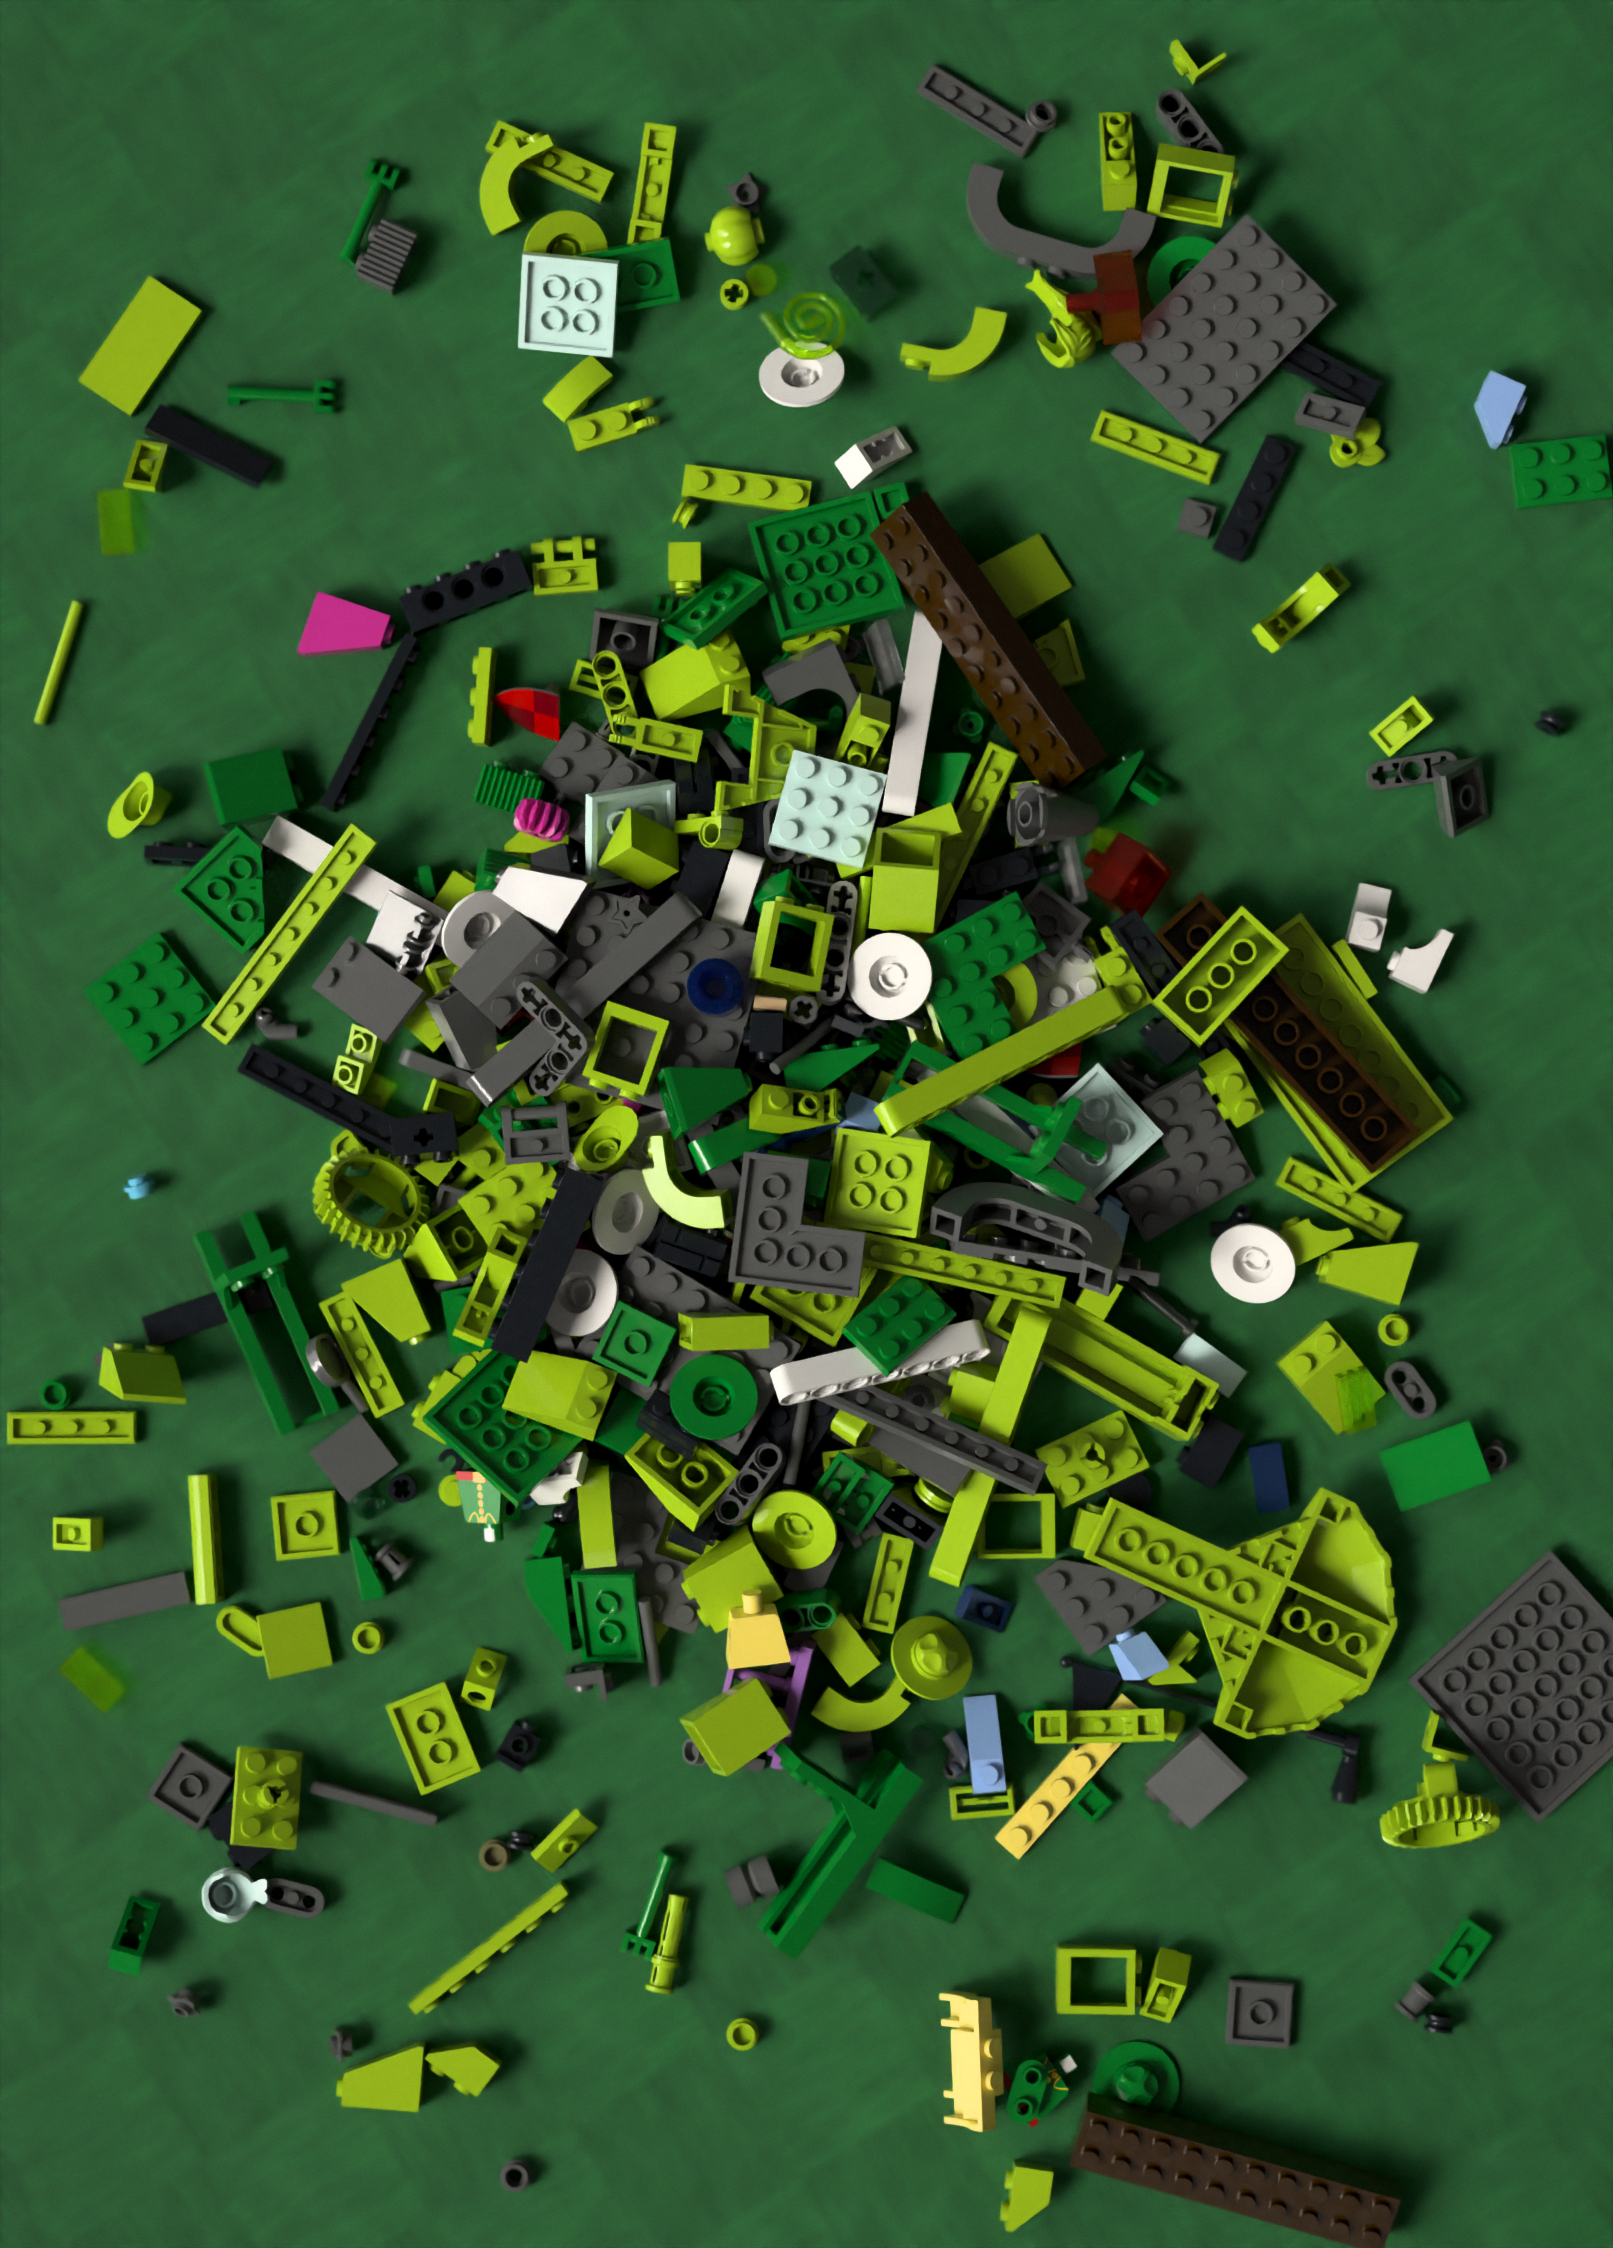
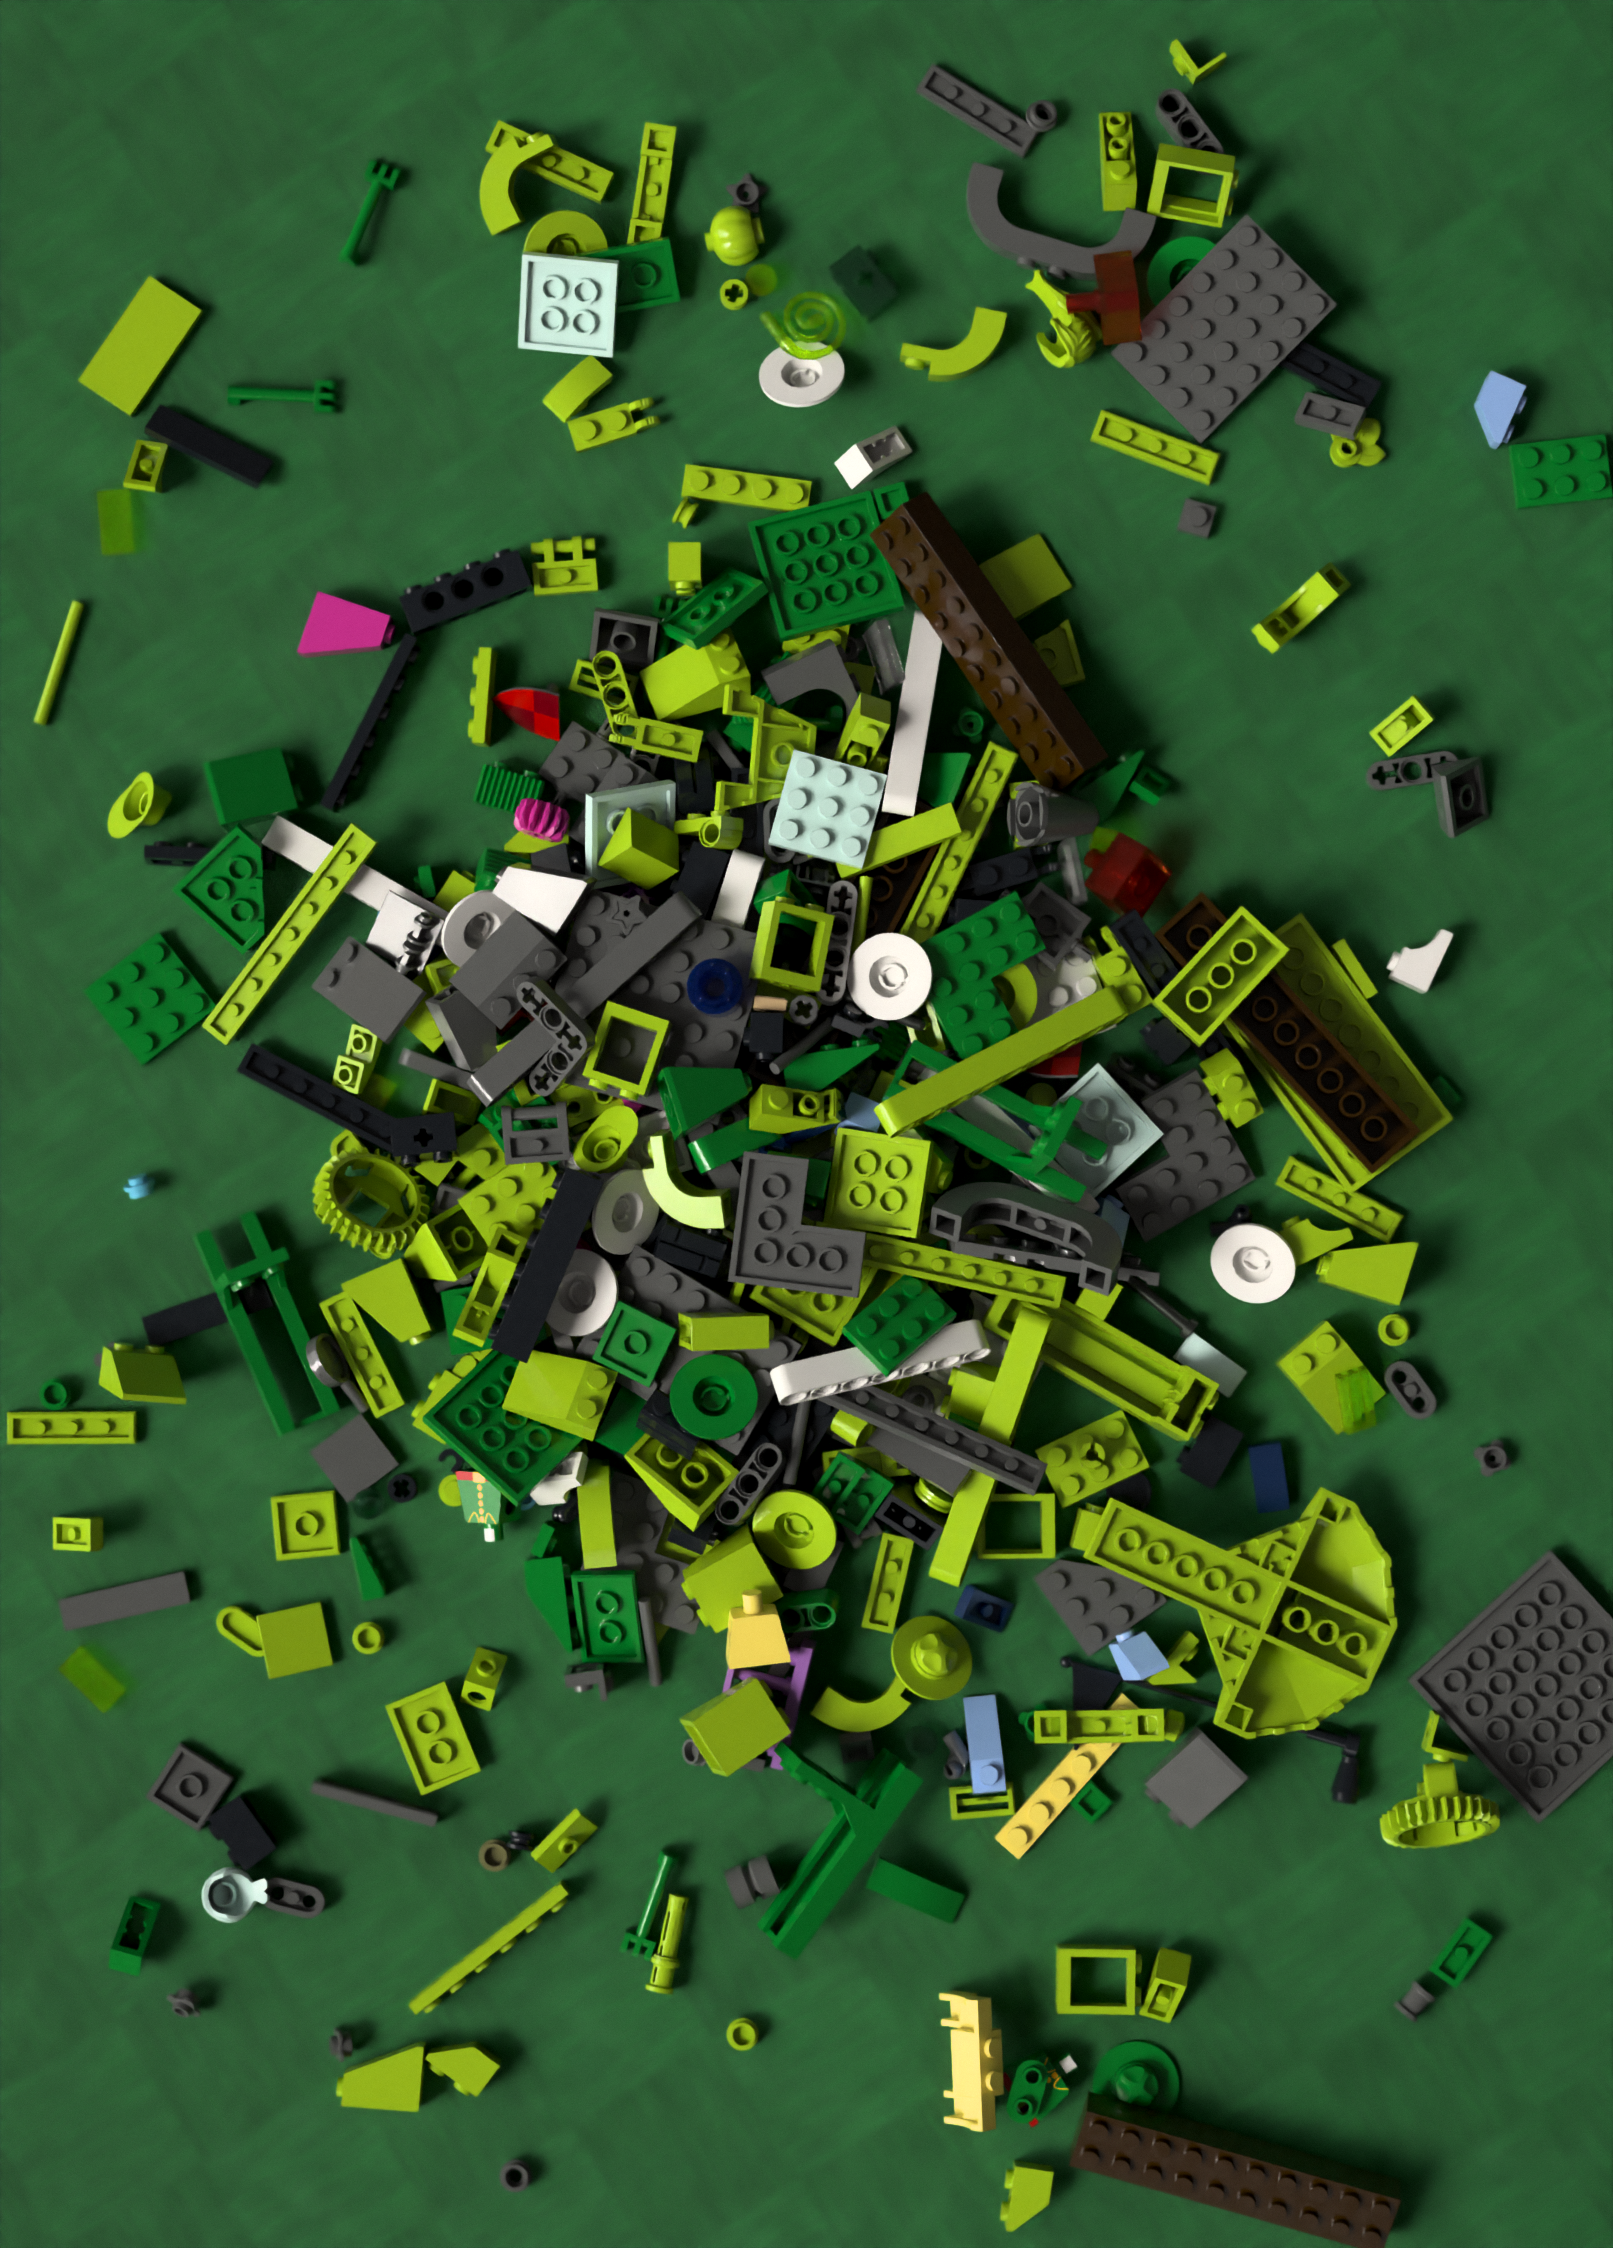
(206, 1538): lime brick -> none
(266, 1798): lime plate -> none
(272, 1028): dark grey arm -> none
(386, 256): dark grey brick -> none
(396, 1570): dark grey bush -> none
(518, 1759): black brick -> none
(847, 1649): lime brick -> none
(905, 880): lime slope -> none
(1253, 499): black plate -> none
(1259, 2013): dark grey tile -> none
(1368, 918): white arch -> none
(1435, 1465): green tile -> none
(1439, 2022): black bush -> none
(1550, 723): black bush -> none

